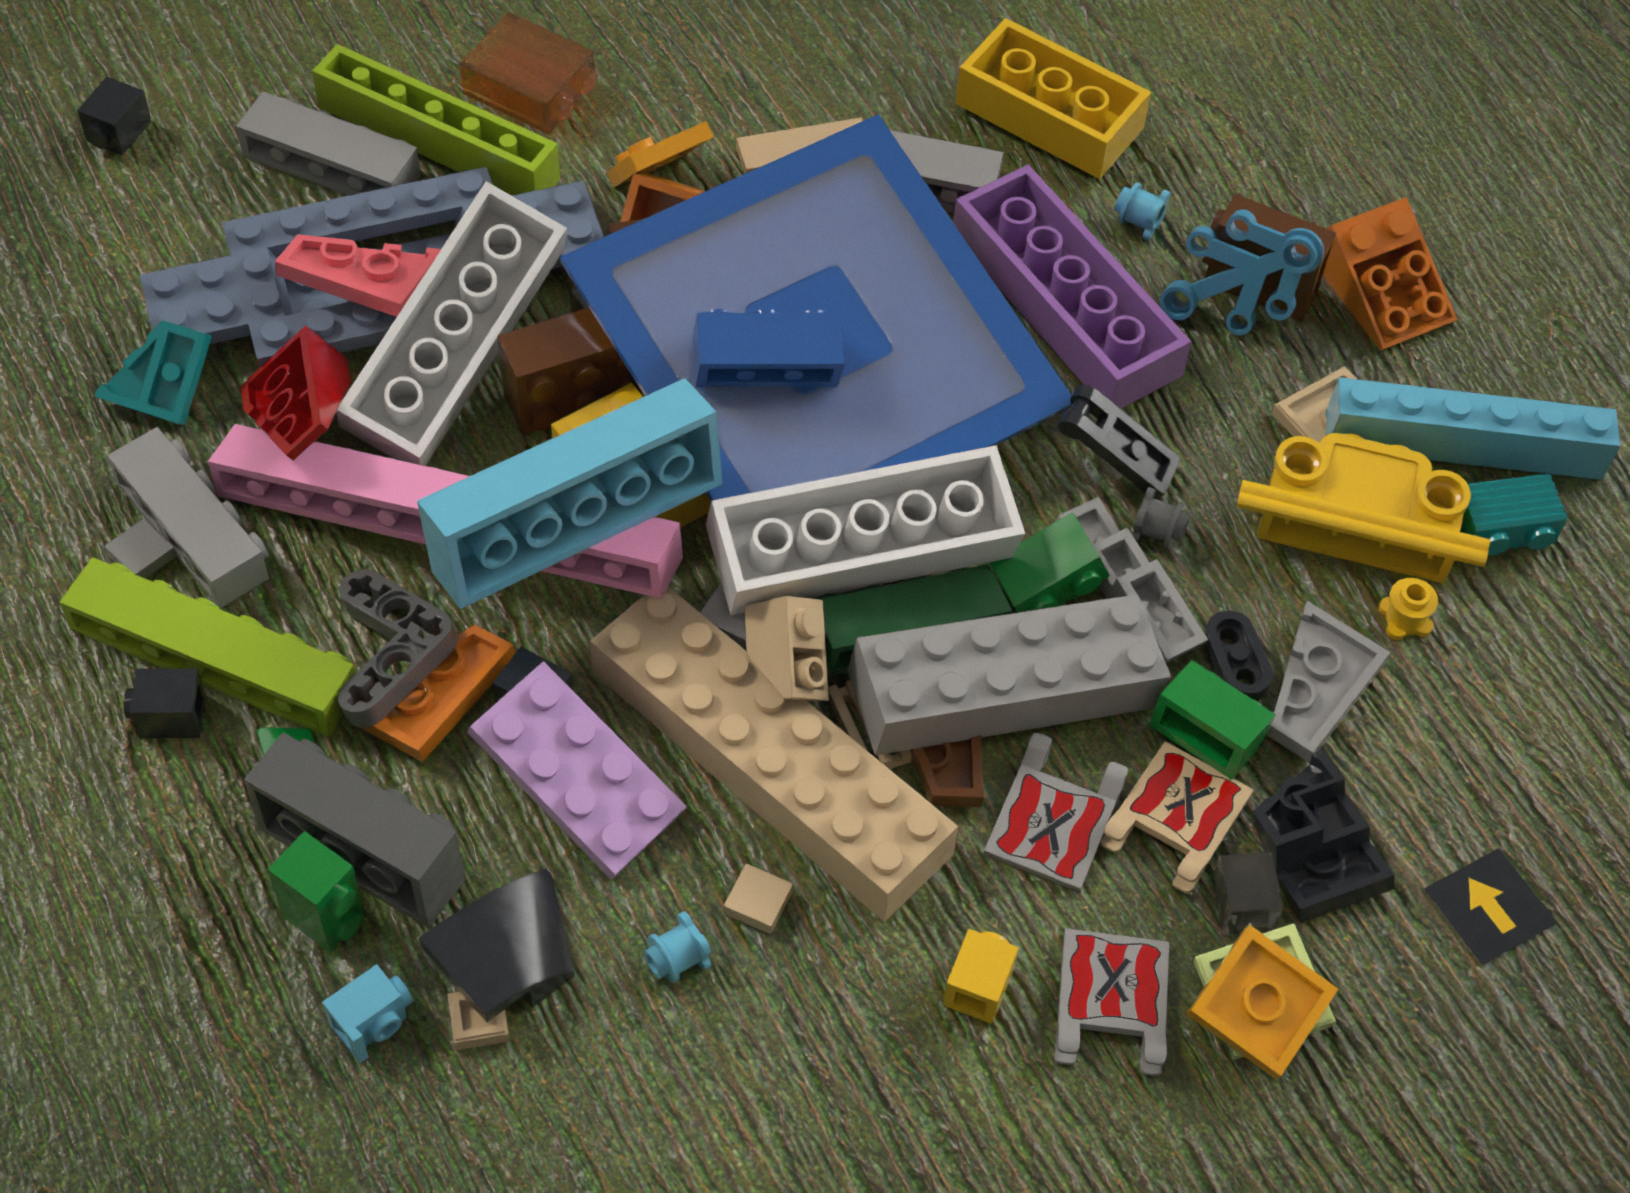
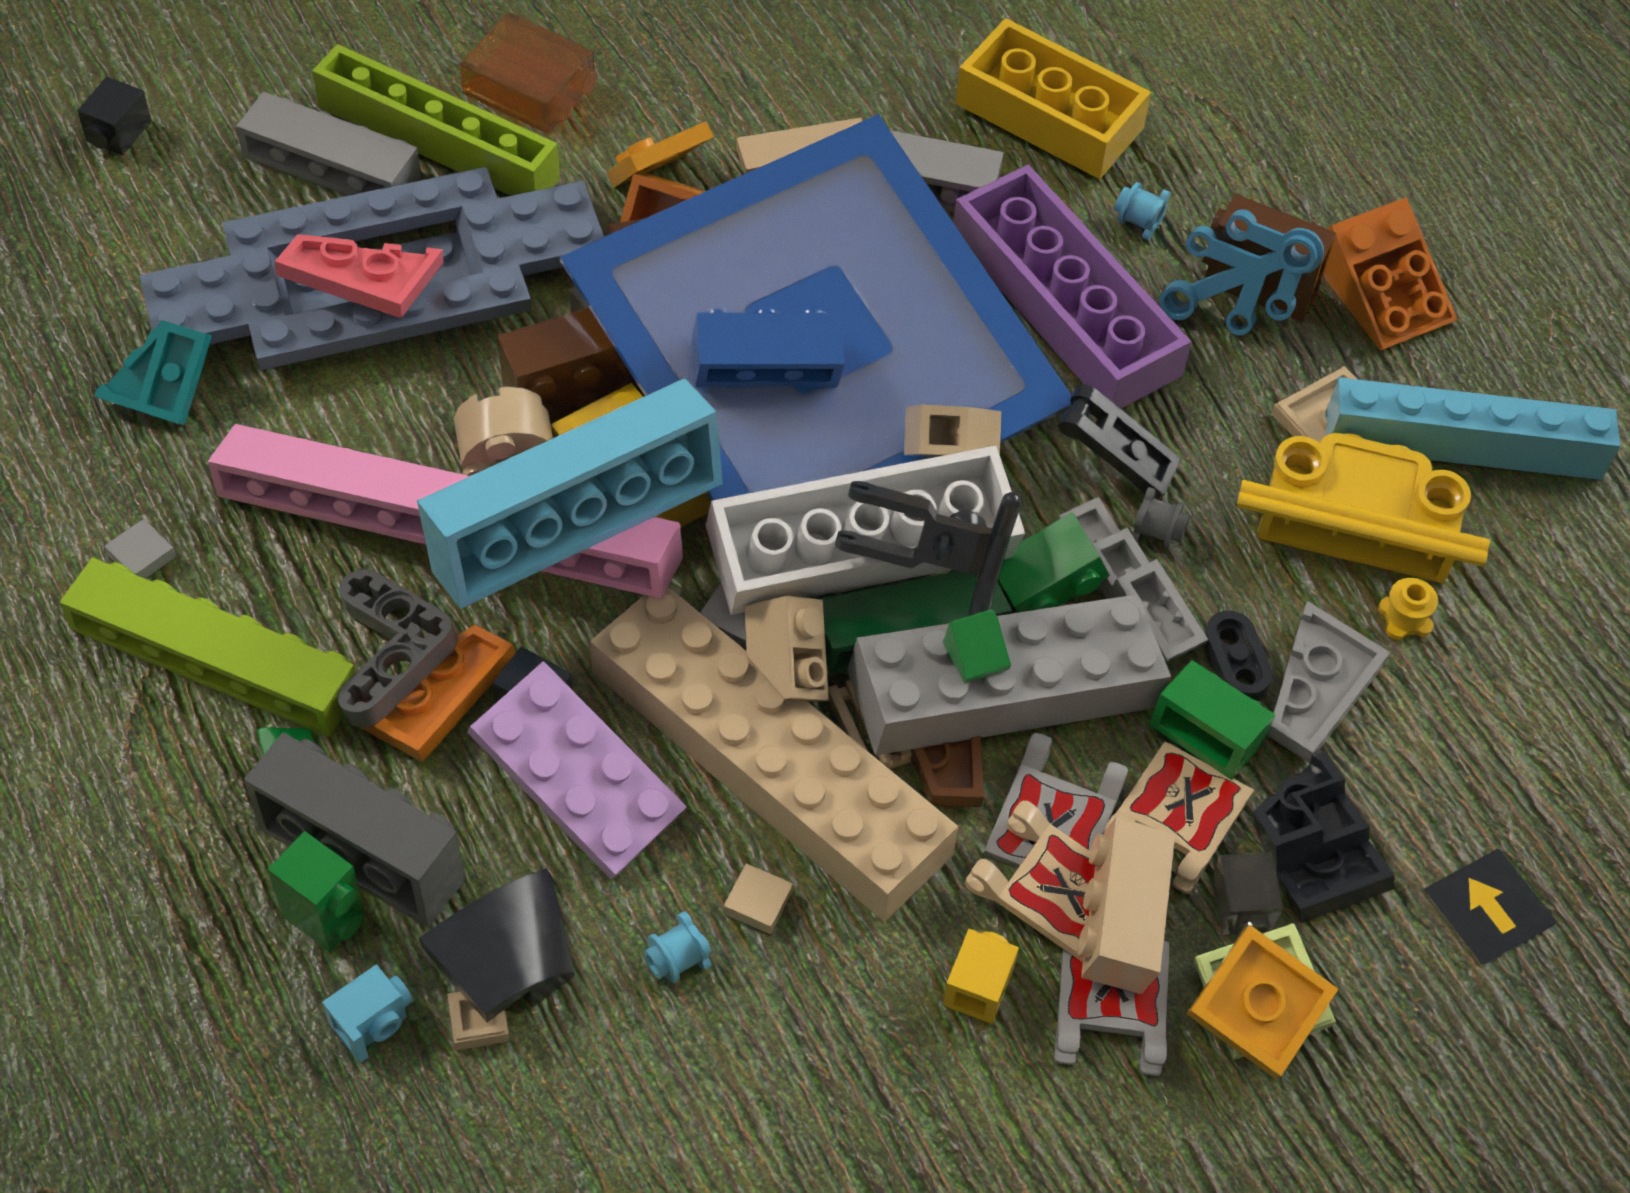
(166, 703): black brick -> none
(190, 516): light grey brick -> none
(297, 391): red wedge -> none
(452, 327): white brick -> none
(499, 427): none -> tan brick
(949, 429): none -> tan slope
(951, 542): none -> black piece
(977, 646): none -> green slope
(1047, 885): none -> tan flag
(1127, 905): none -> tan brick
(1515, 513): teal brick -> none

